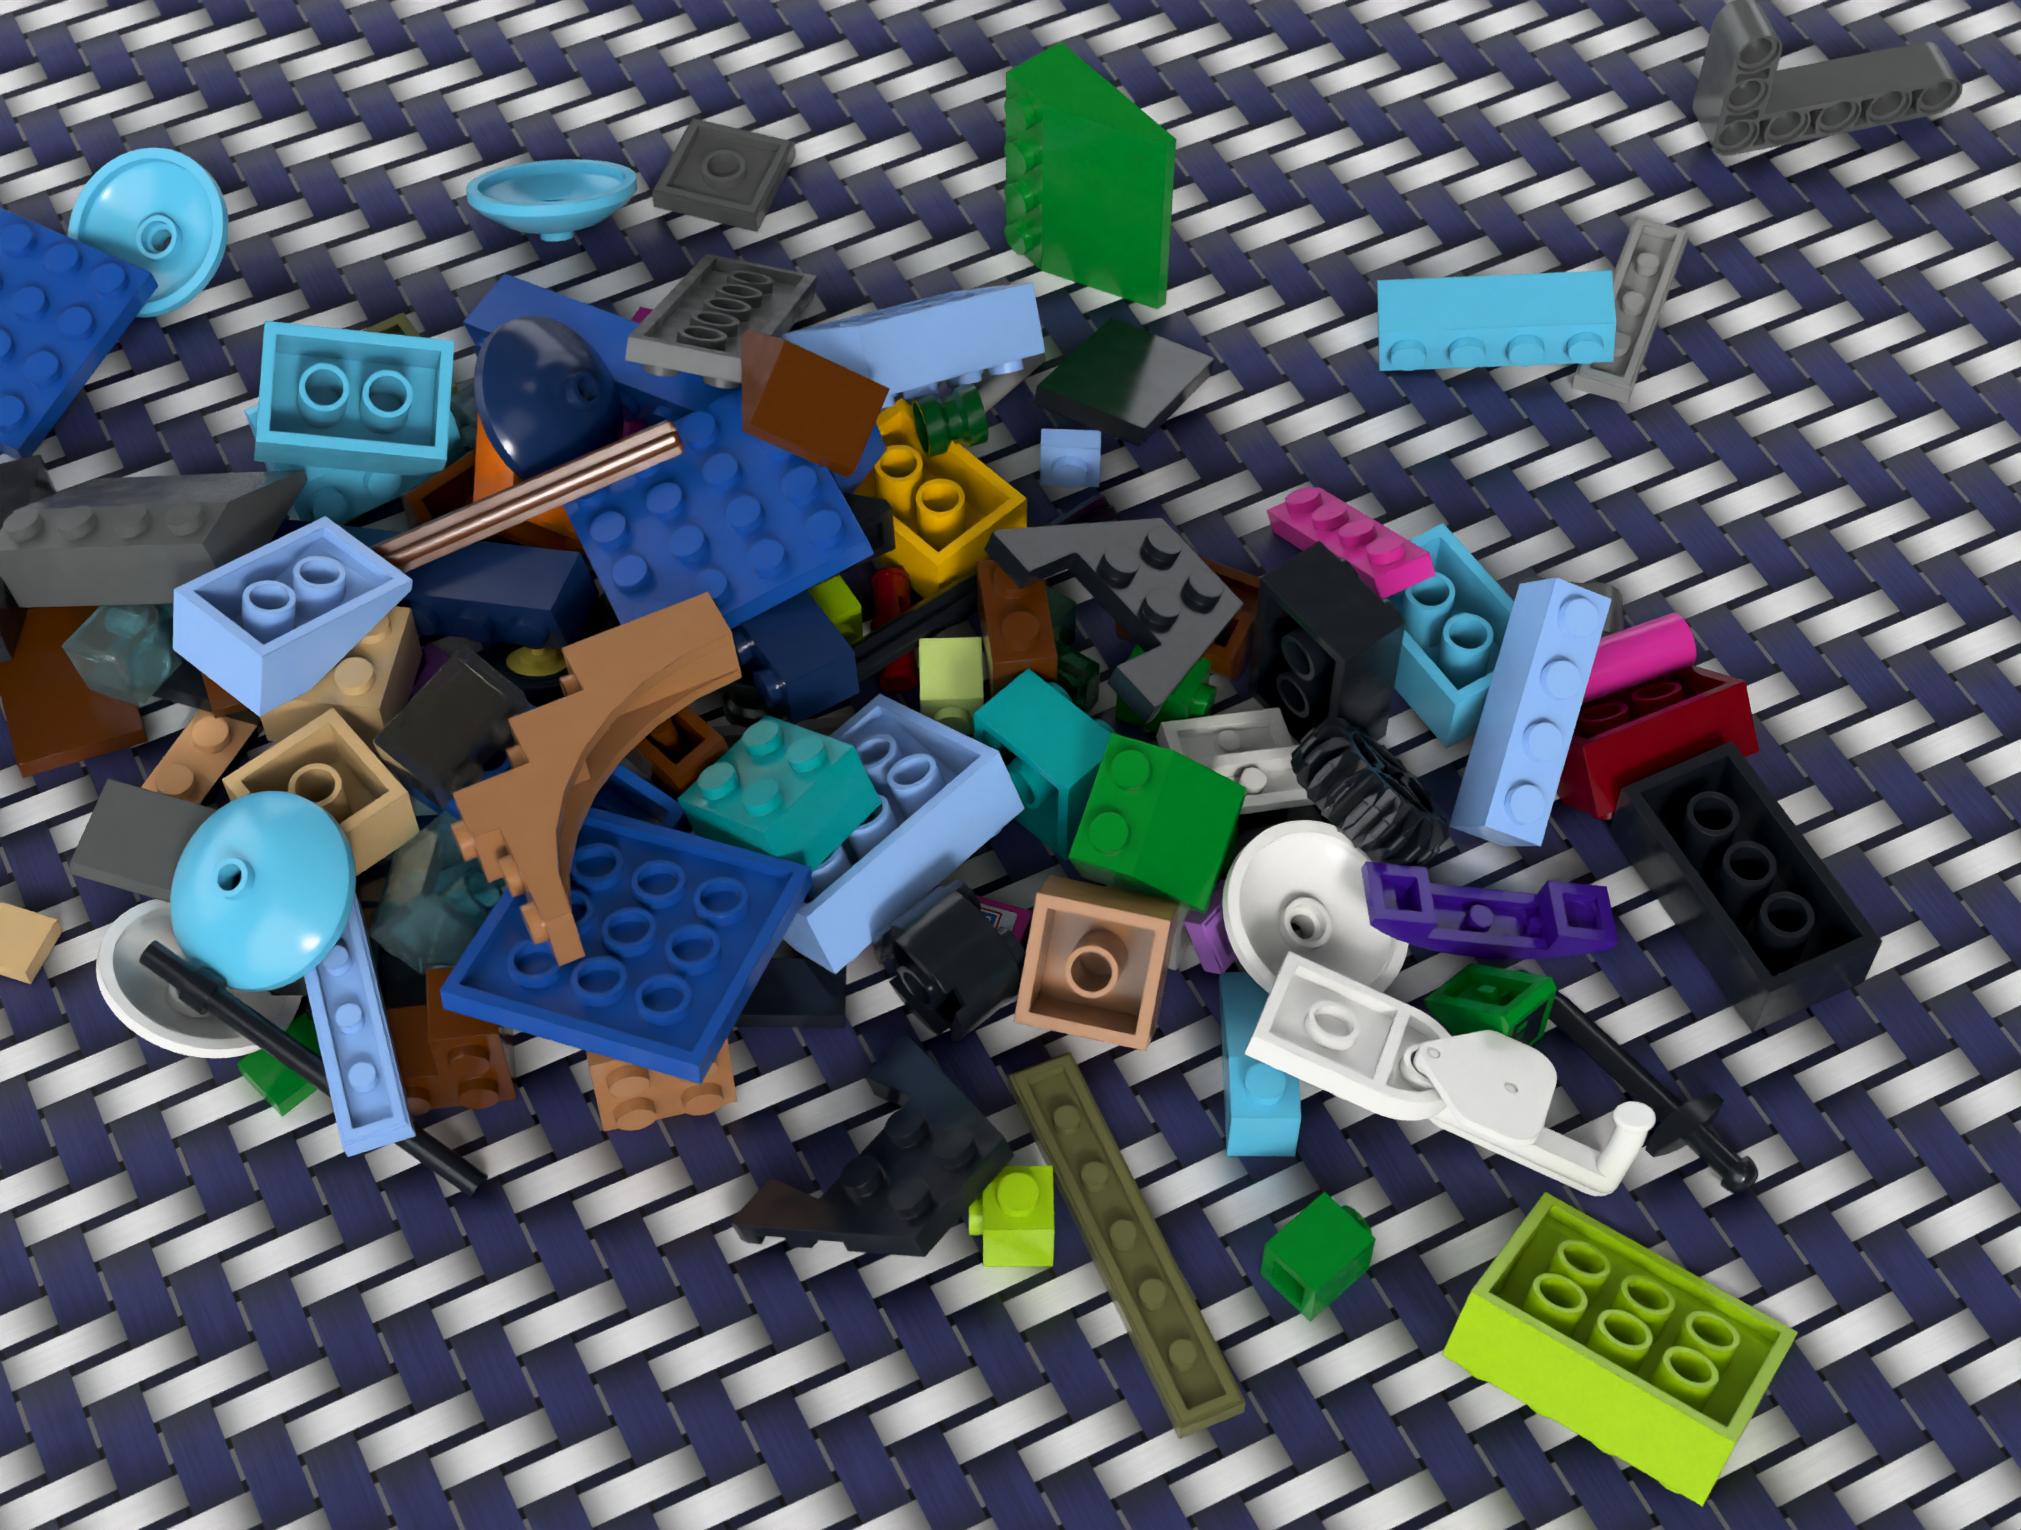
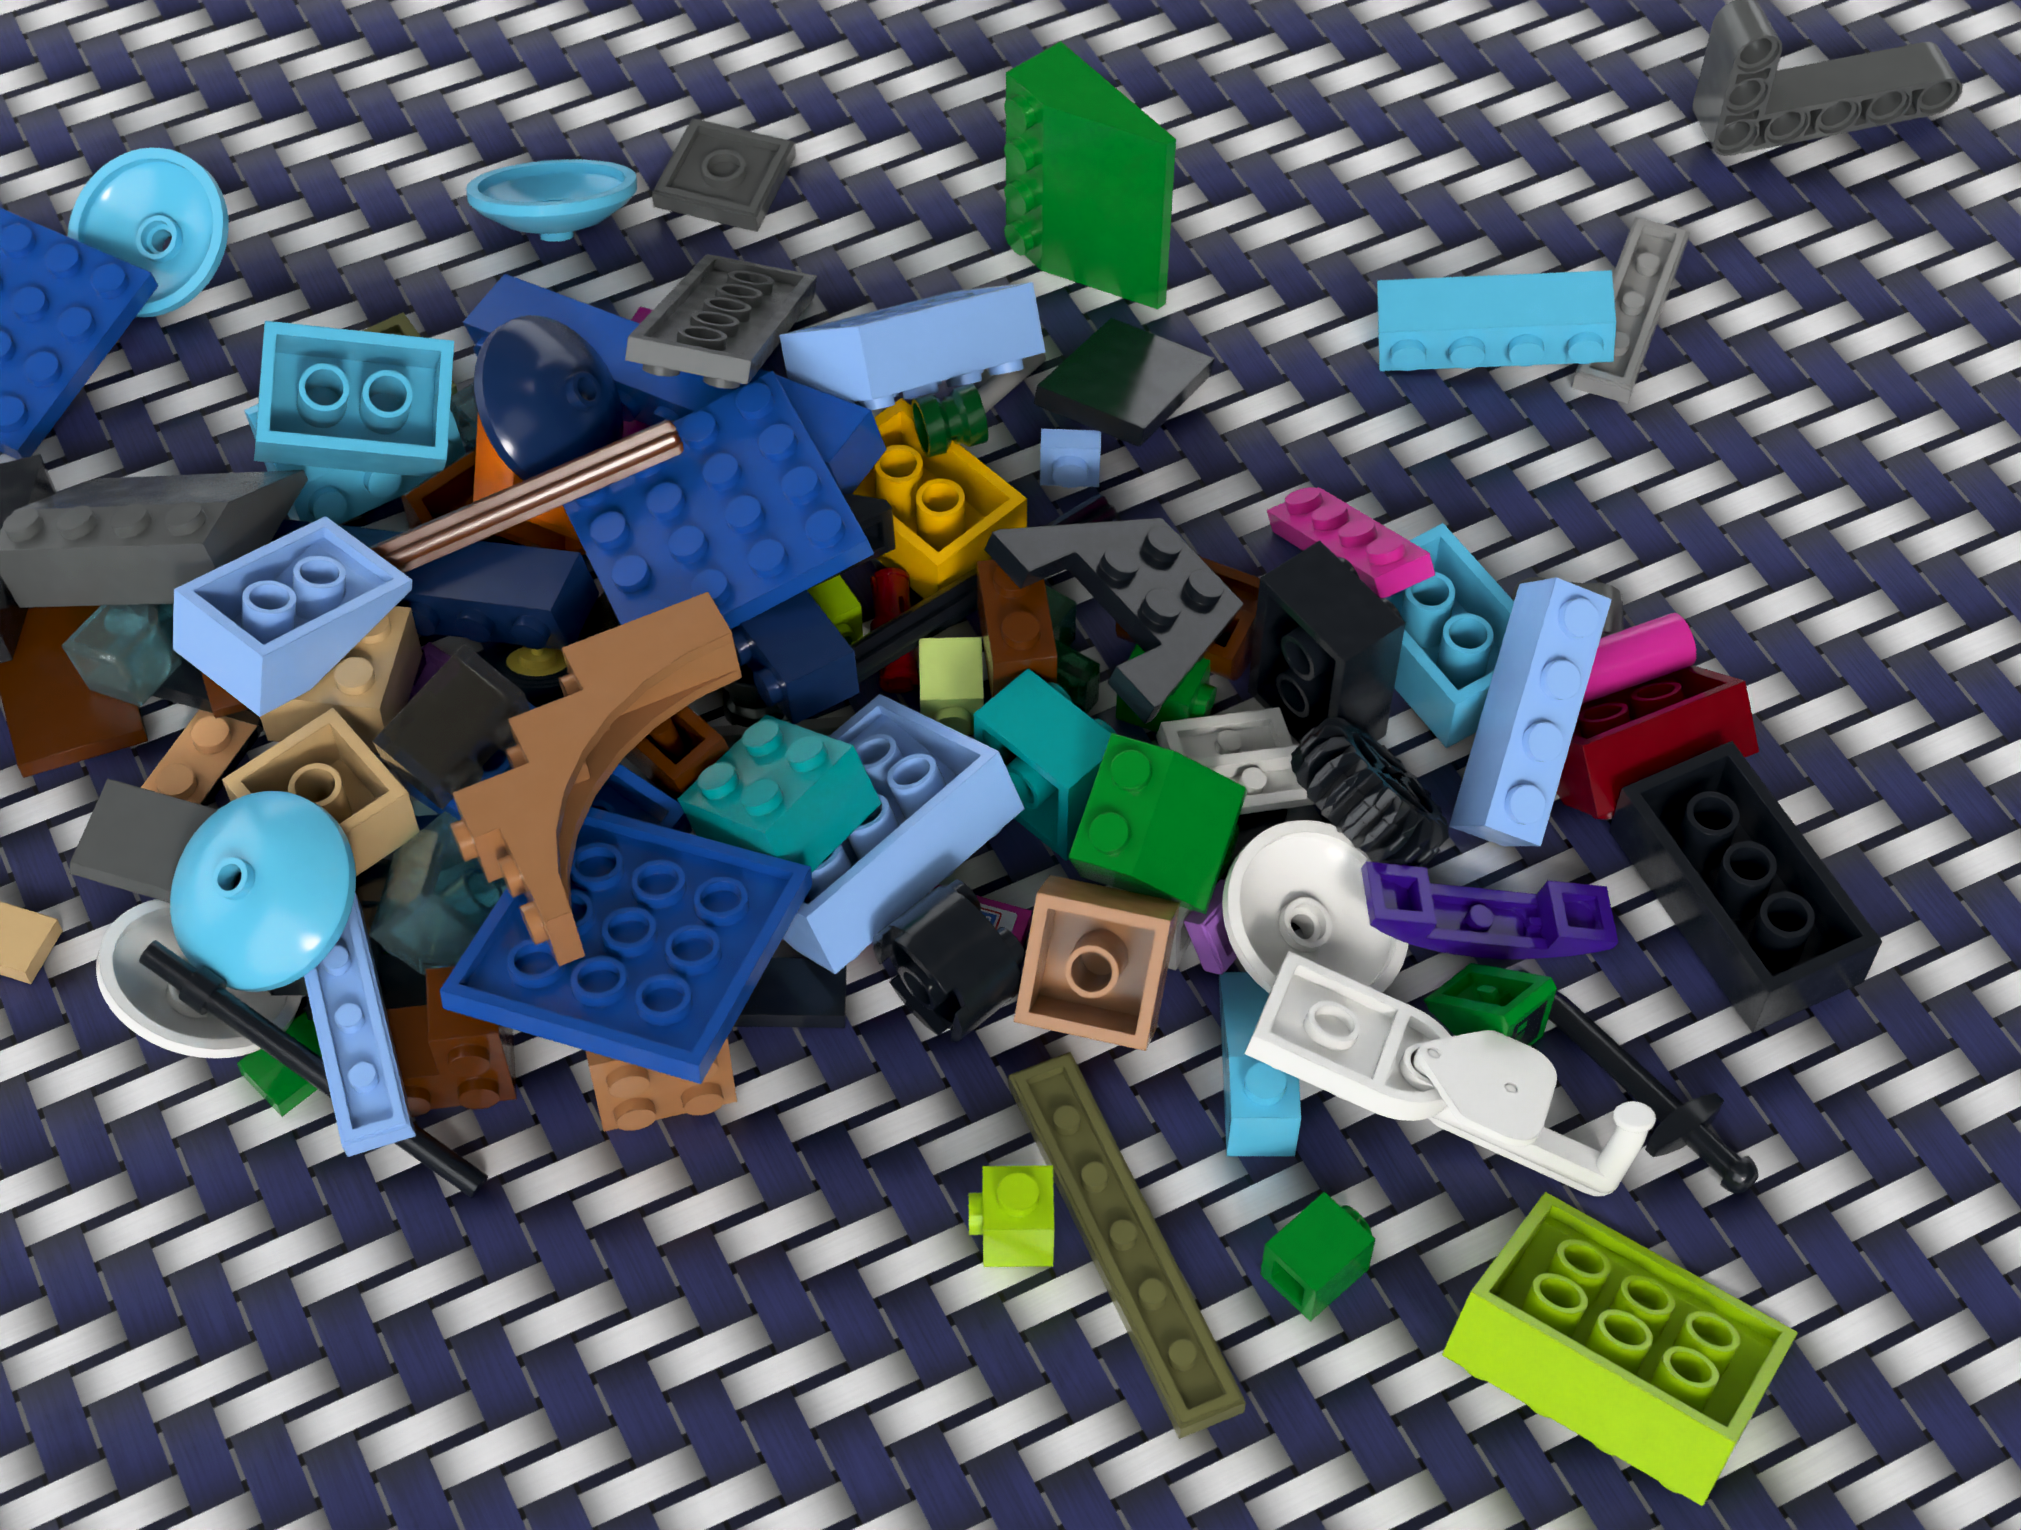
(807, 402): reddish brown slope -> none
(905, 1183): black wing -> none

